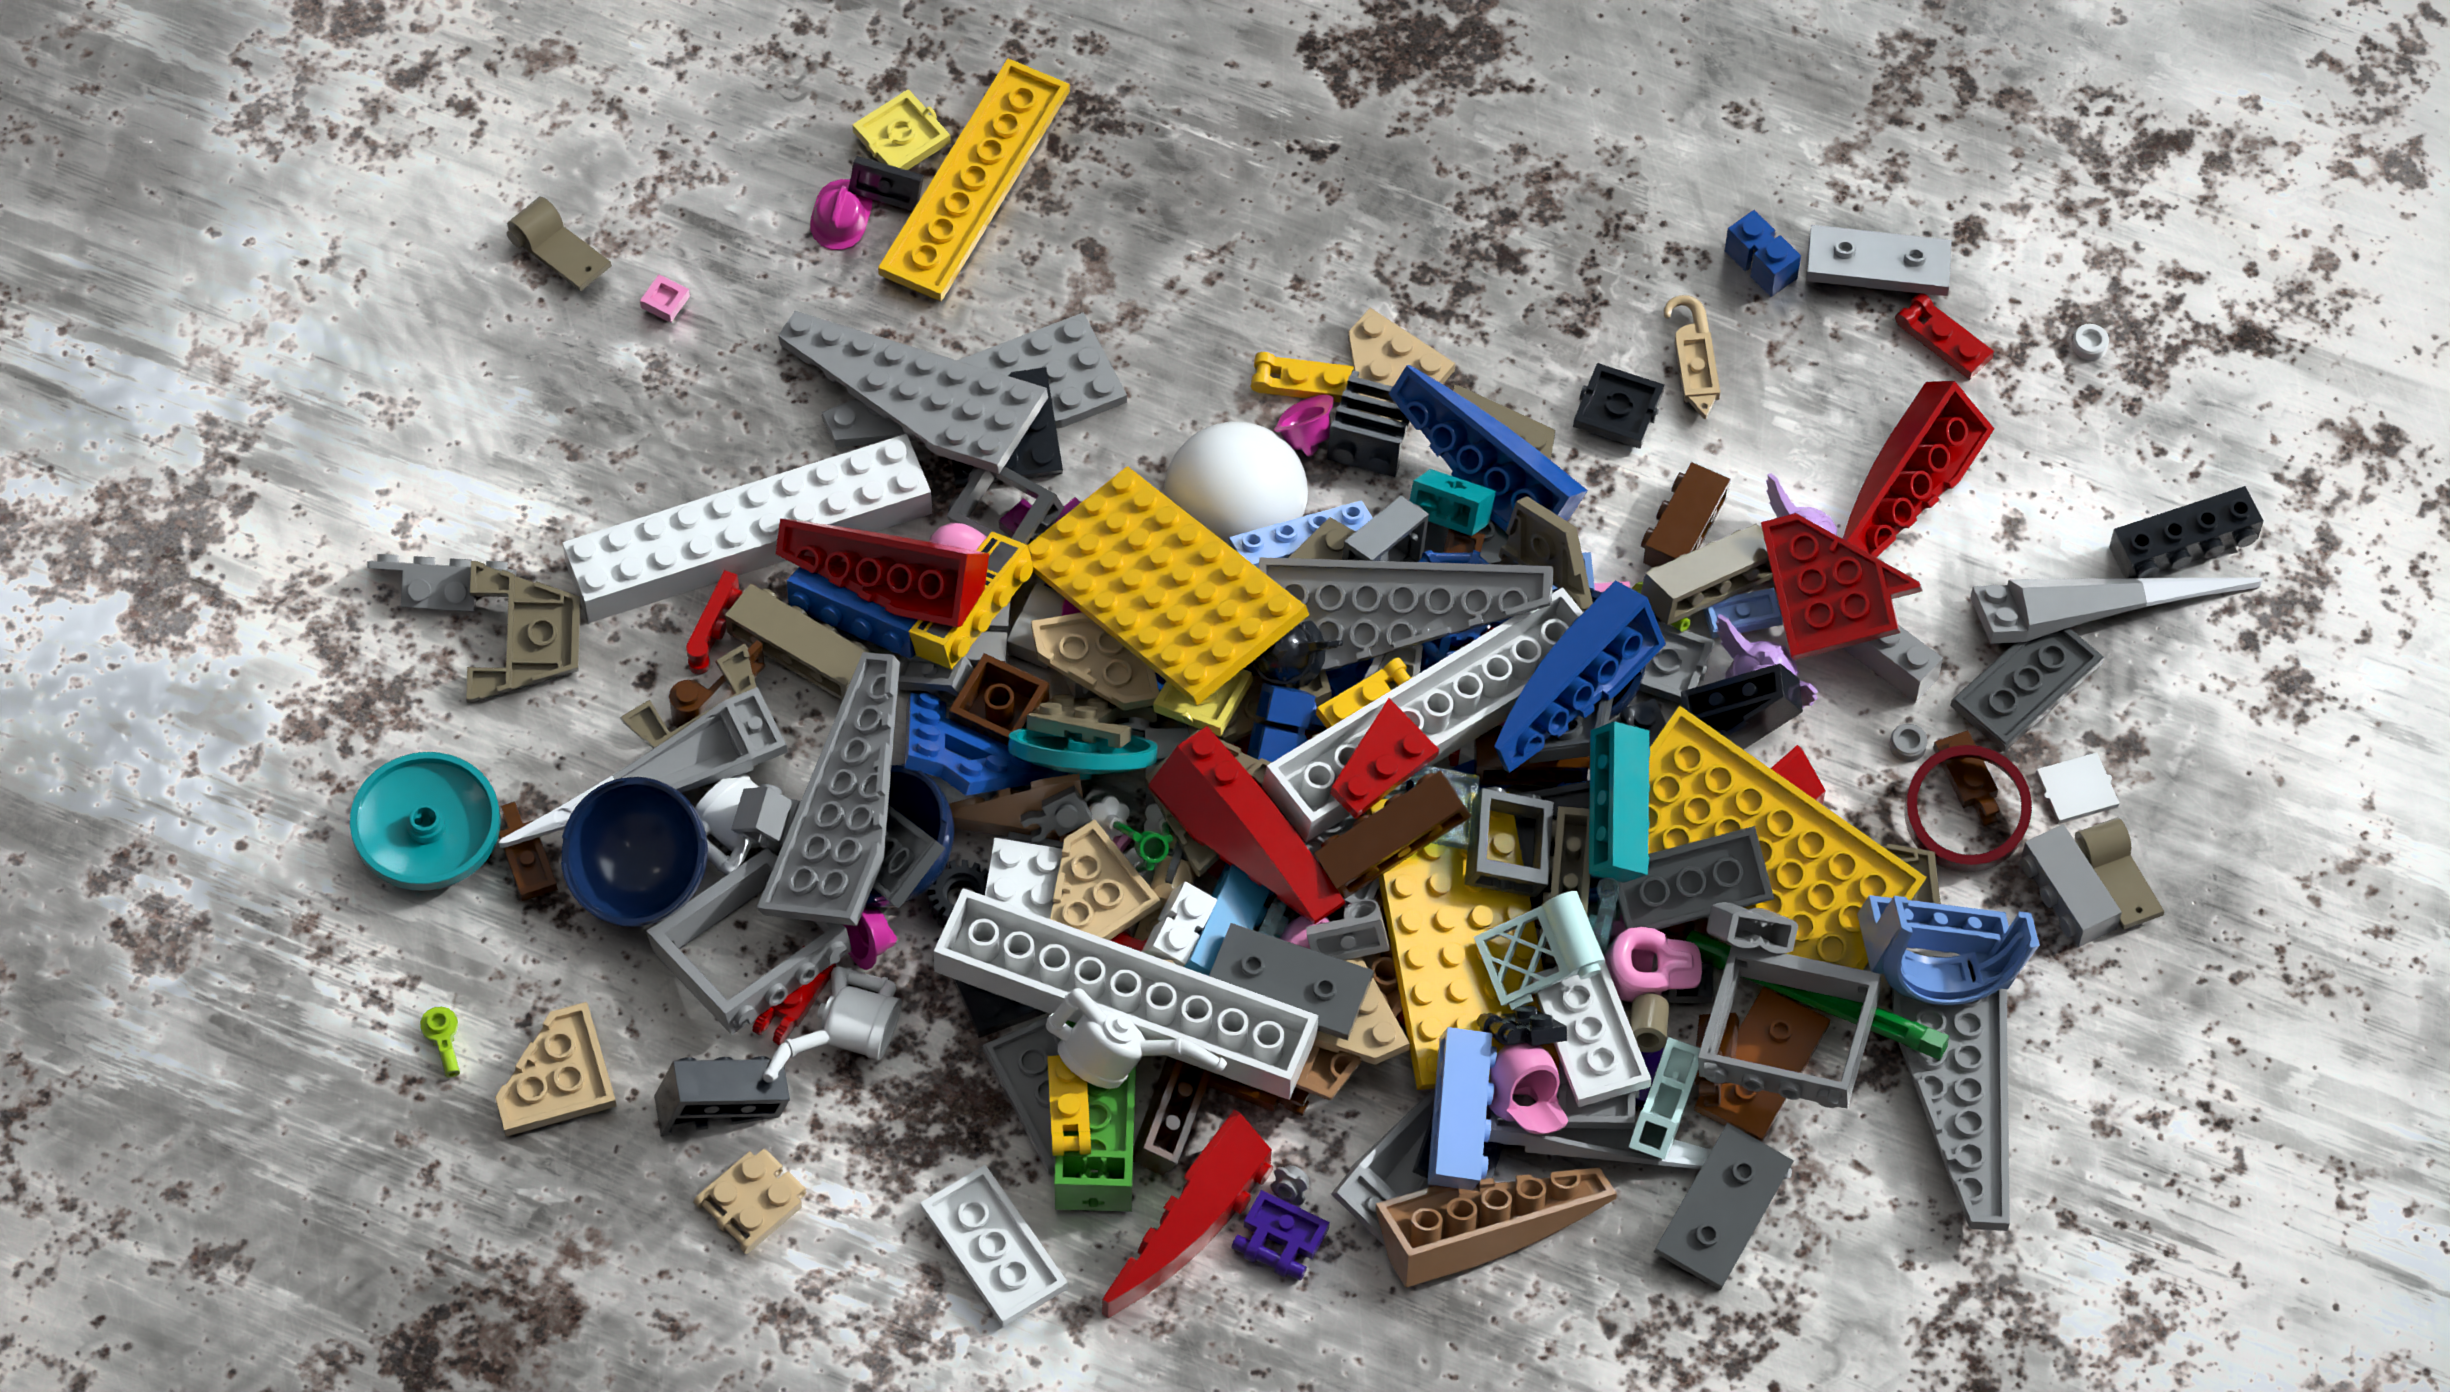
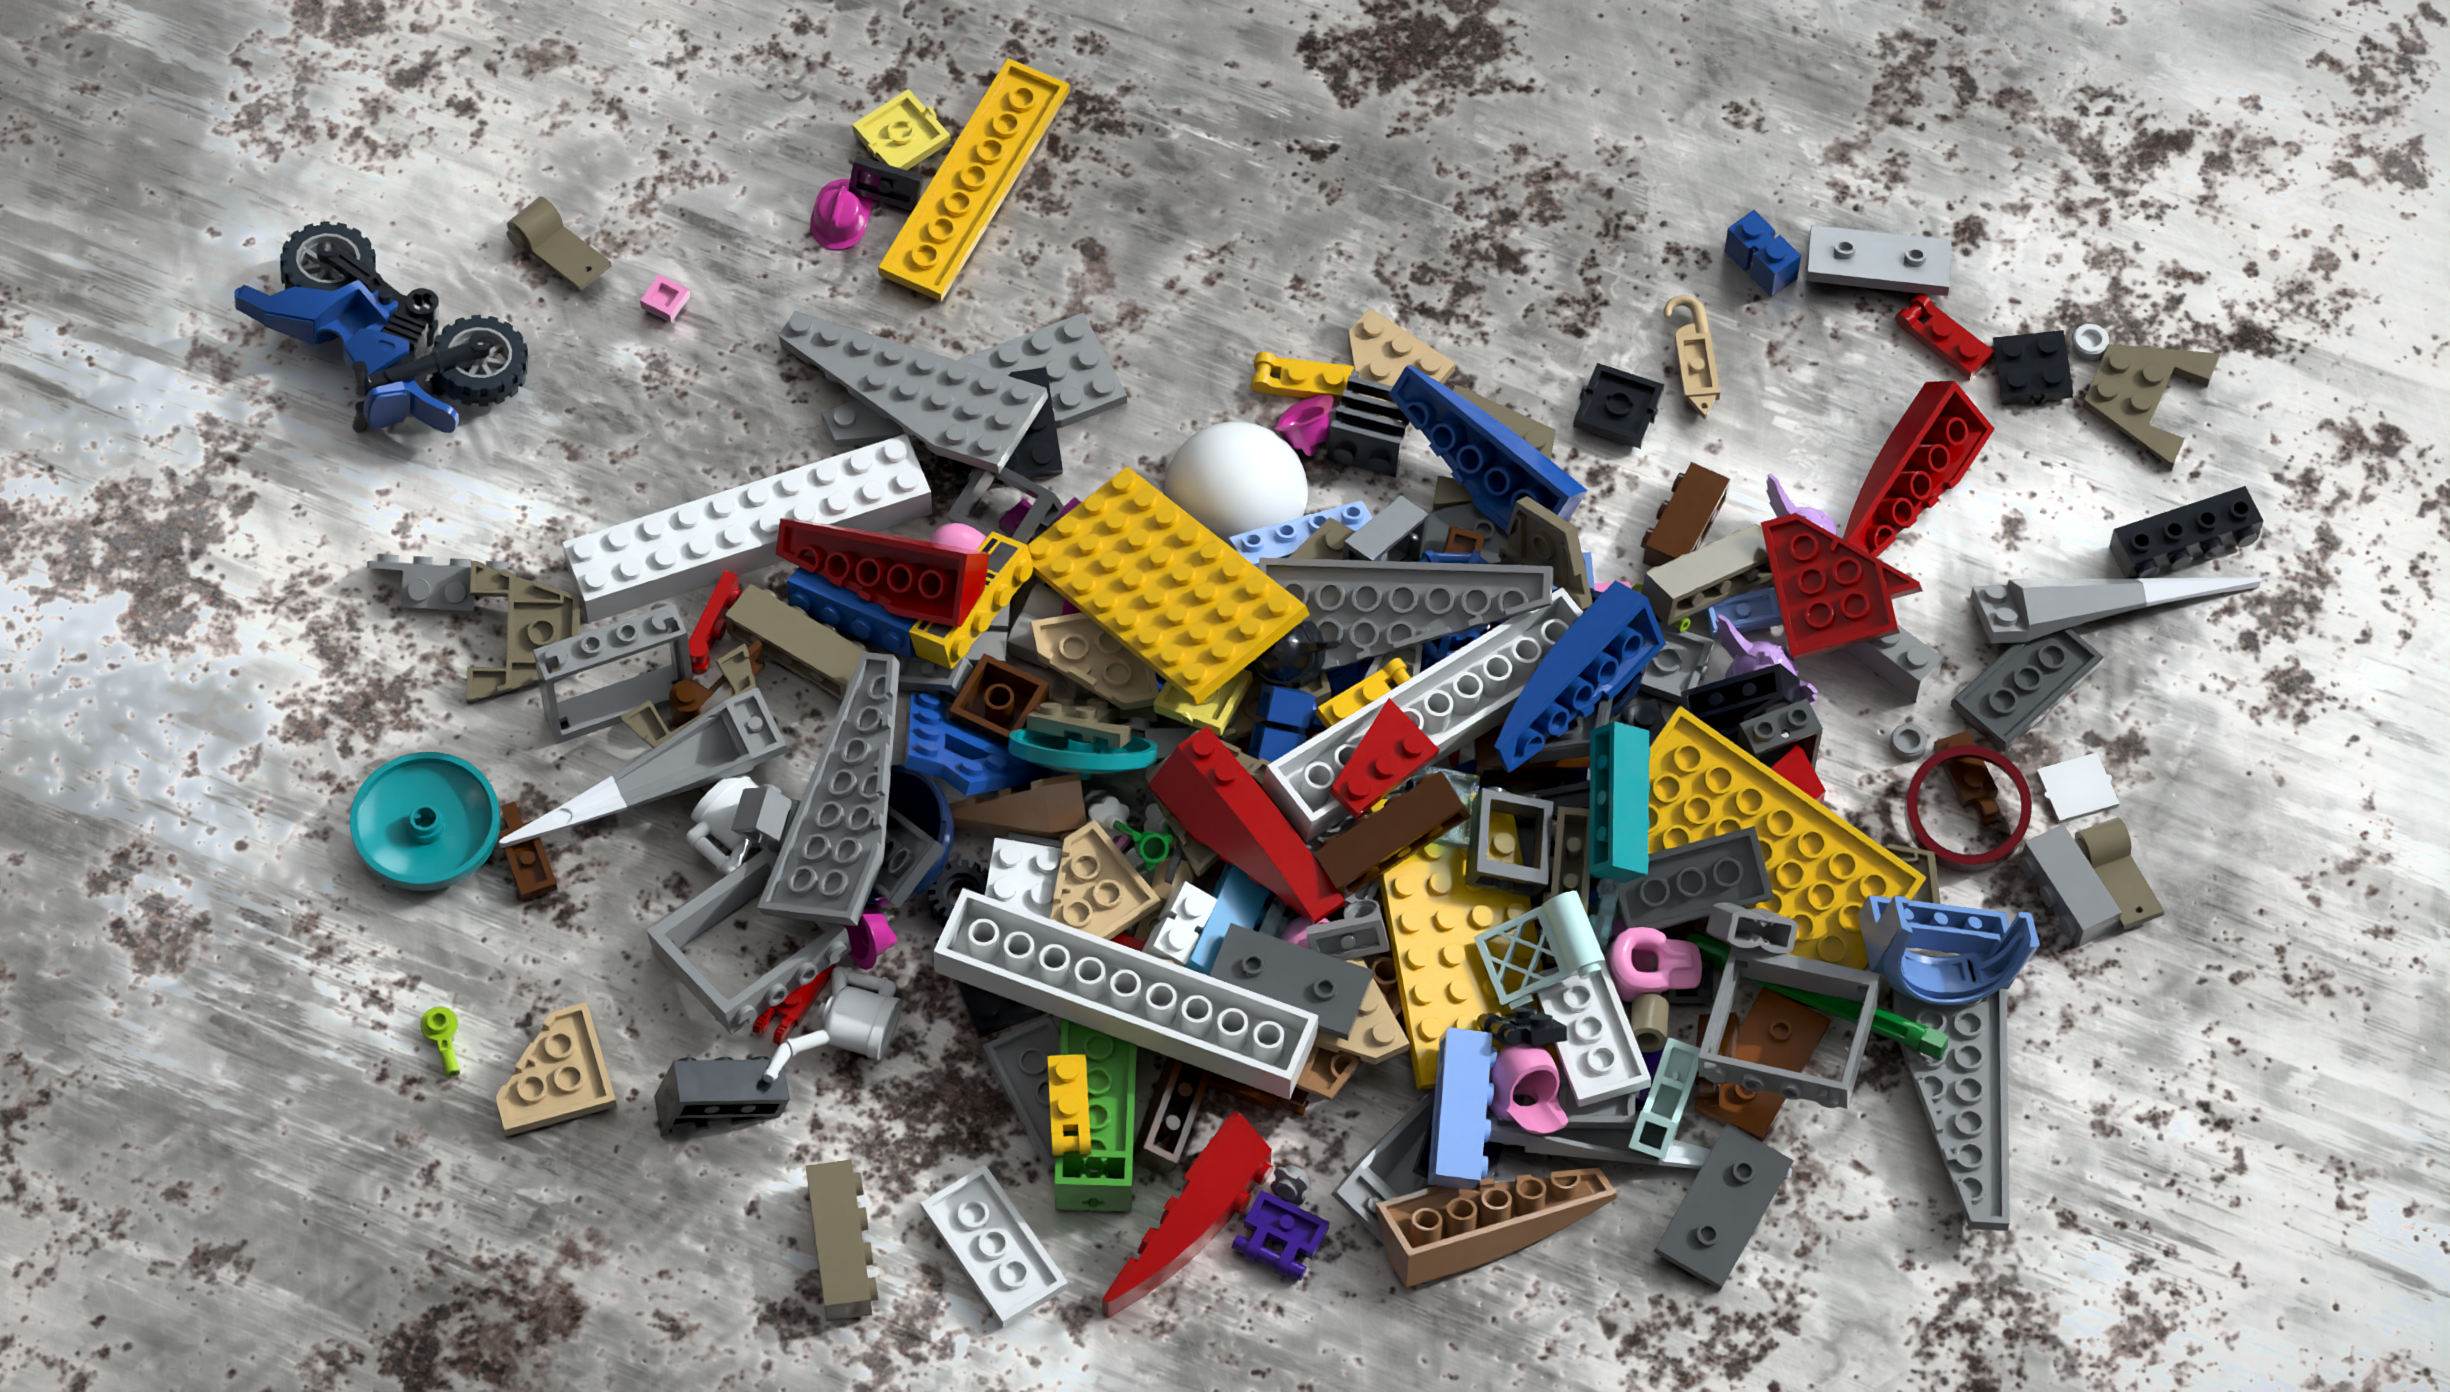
(386, 333): none -> piece
(604, 645): none -> light grey window
(634, 851): dark blue piece -> none
(753, 1198): tan plate -> none
(839, 1240): none -> dark tan brick
(1060, 812): dark grey plate -> none
(1109, 1045): white piece -> none
(1453, 501): teal brick -> none
(1763, 737): none -> dark grey window
(2032, 368): none -> black plate
(2132, 386): none -> dark tan wing

